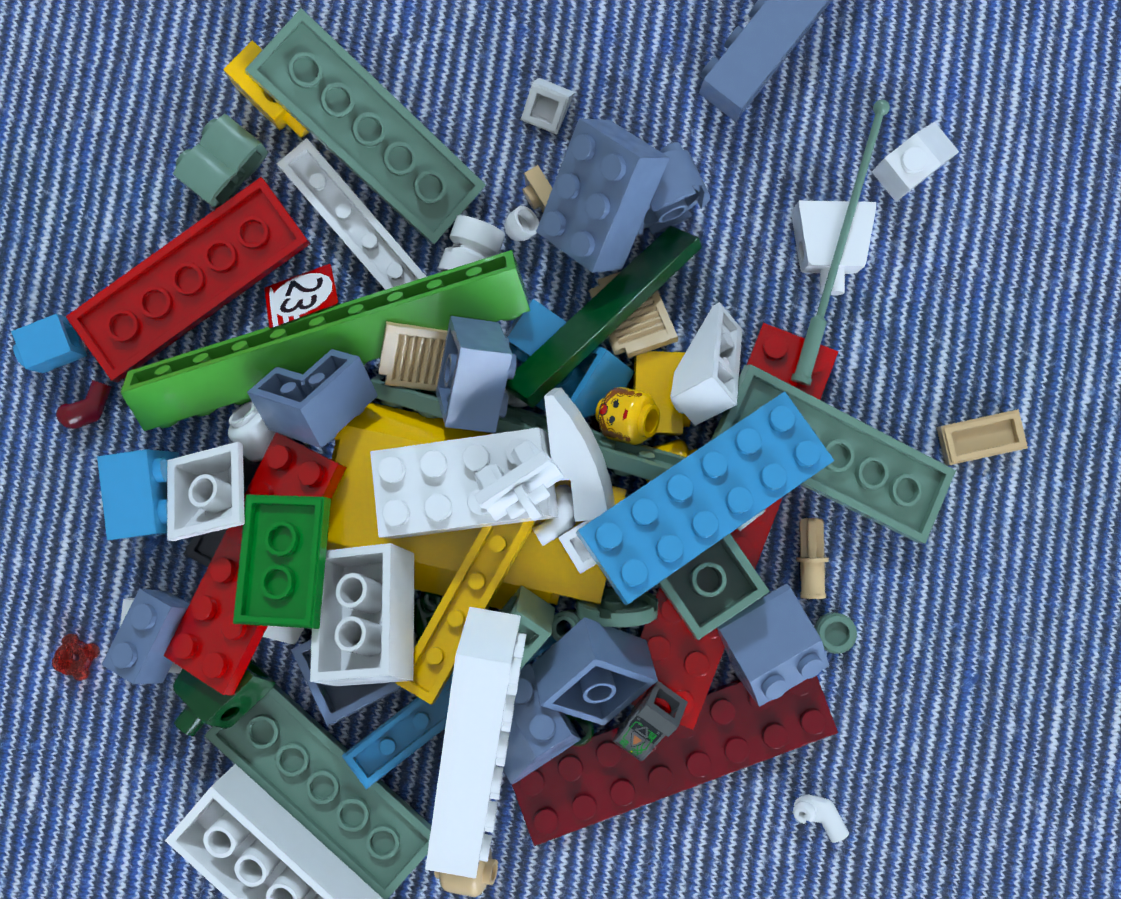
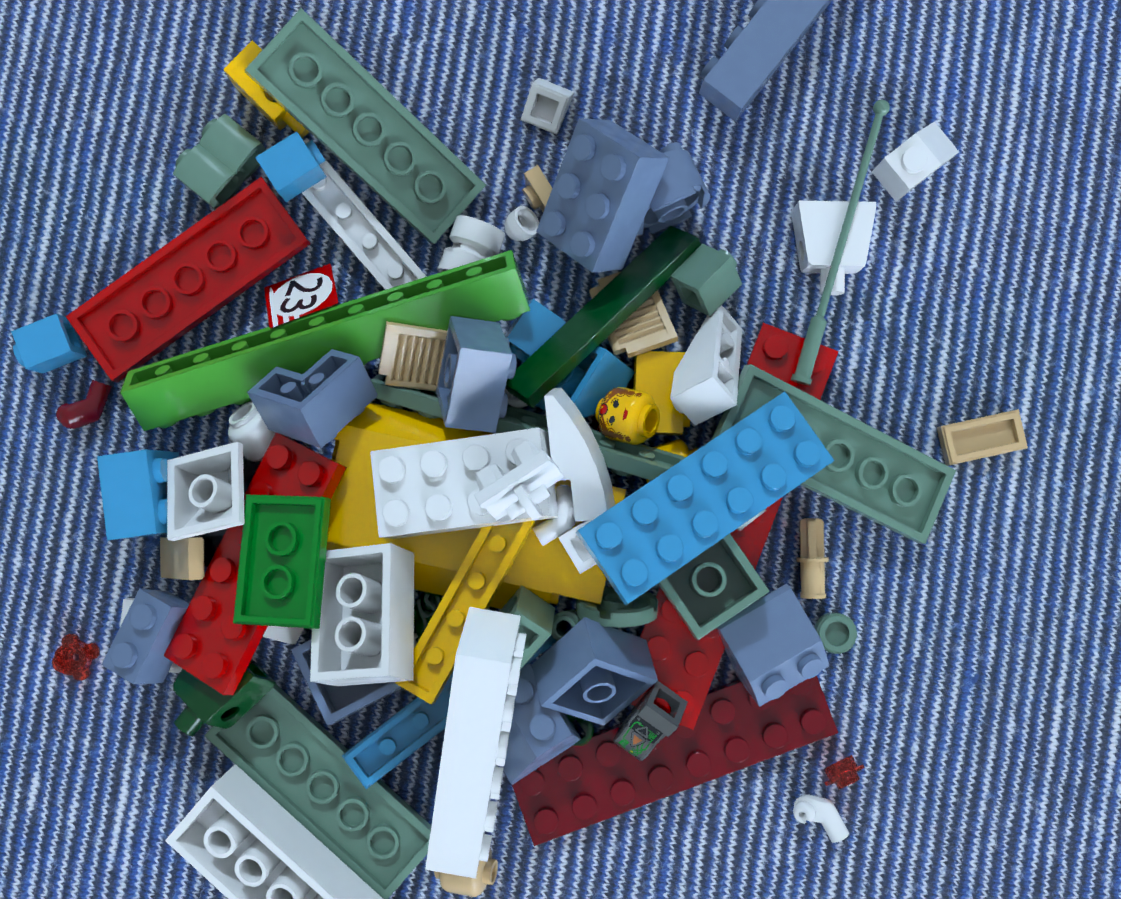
(182, 558): none -> tan tile
(292, 165): none -> dark azure brick
(706, 279): none -> sand green brick
(843, 772): none -> clear red plate

